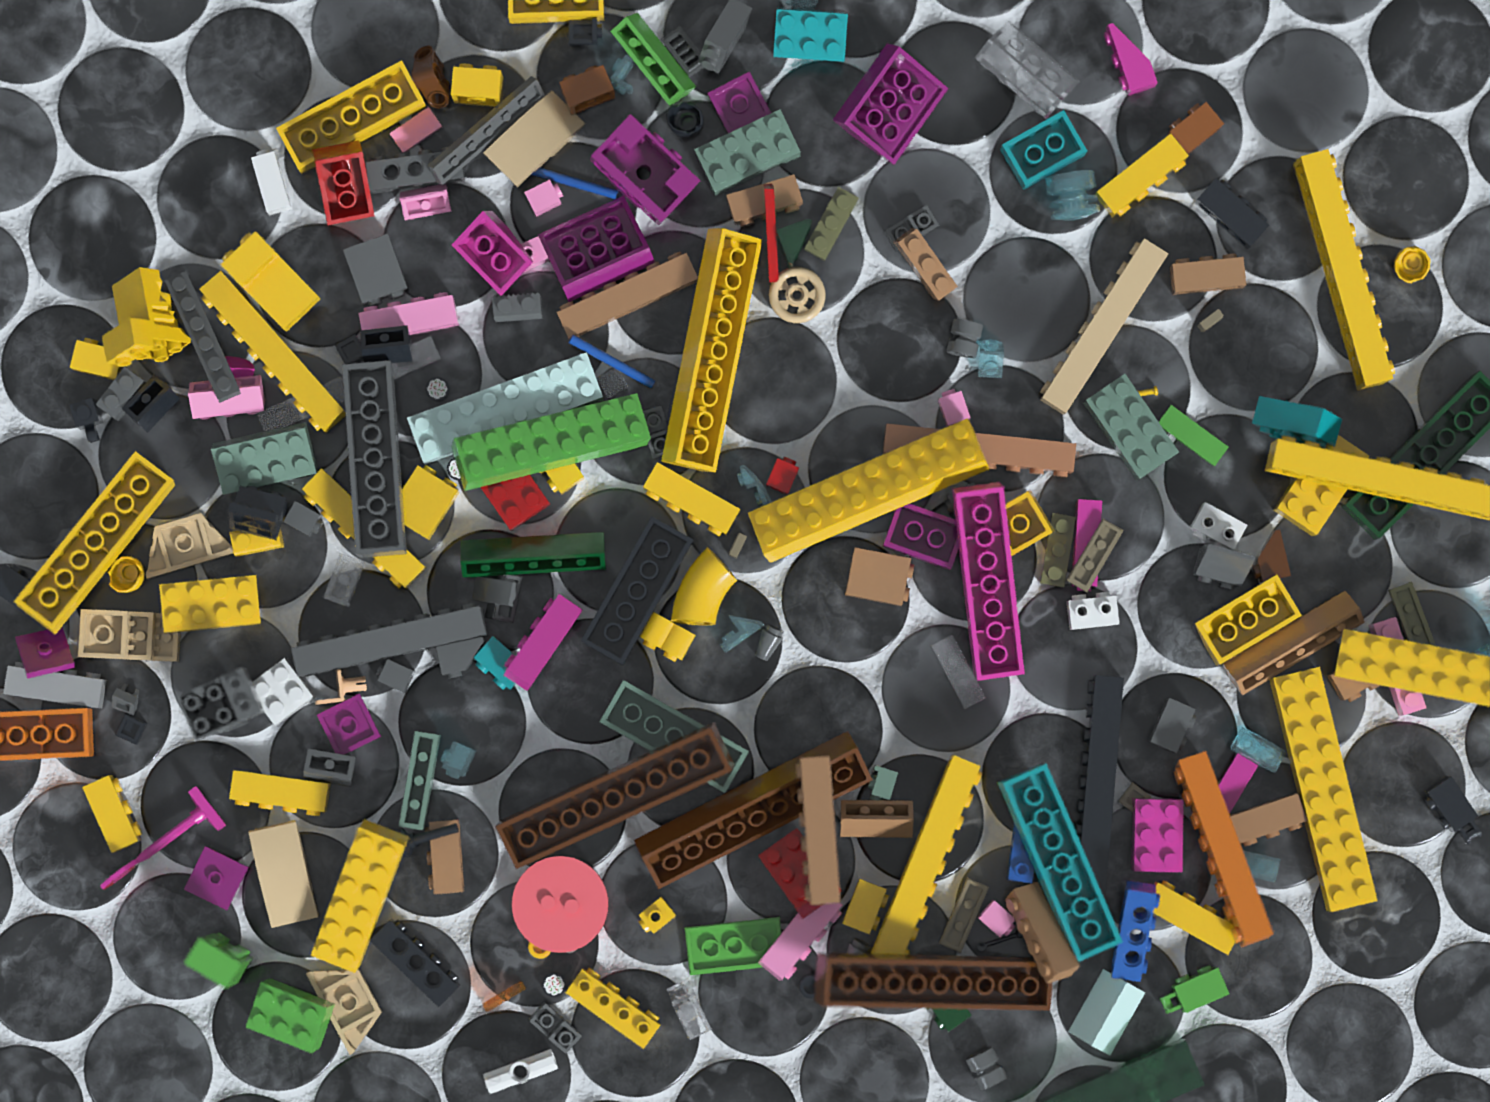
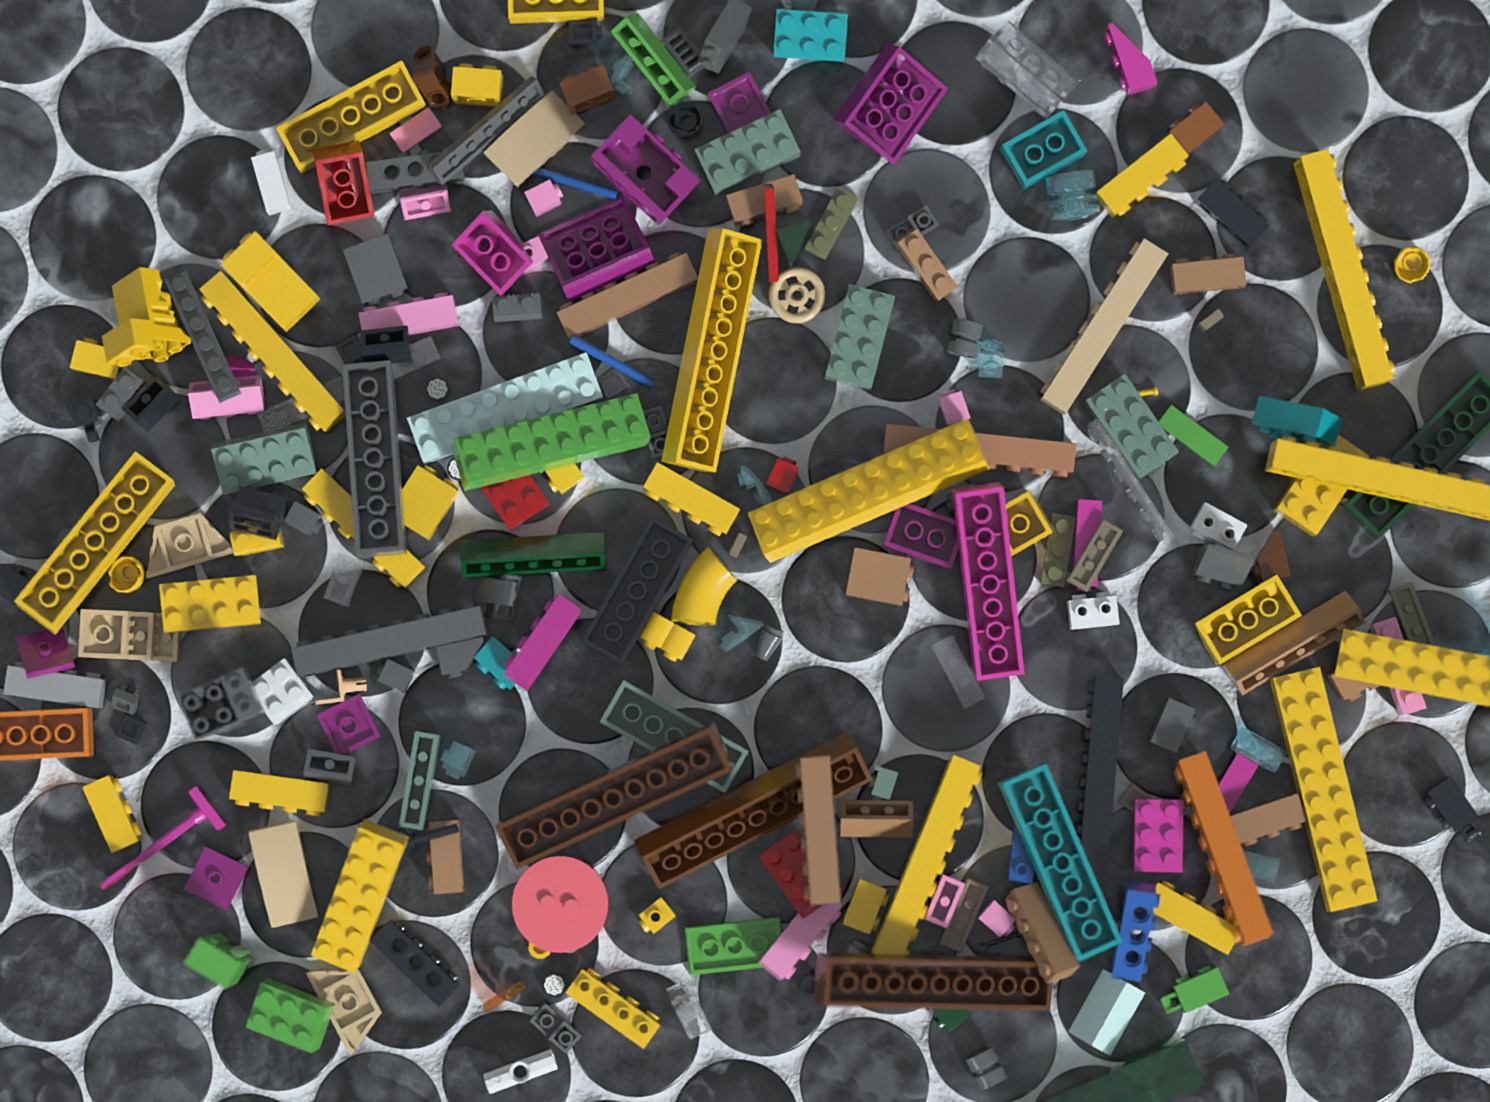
(859, 337): none -> sand green brick
(944, 900): none -> bright pink brick
(1135, 490): none -> clear plate

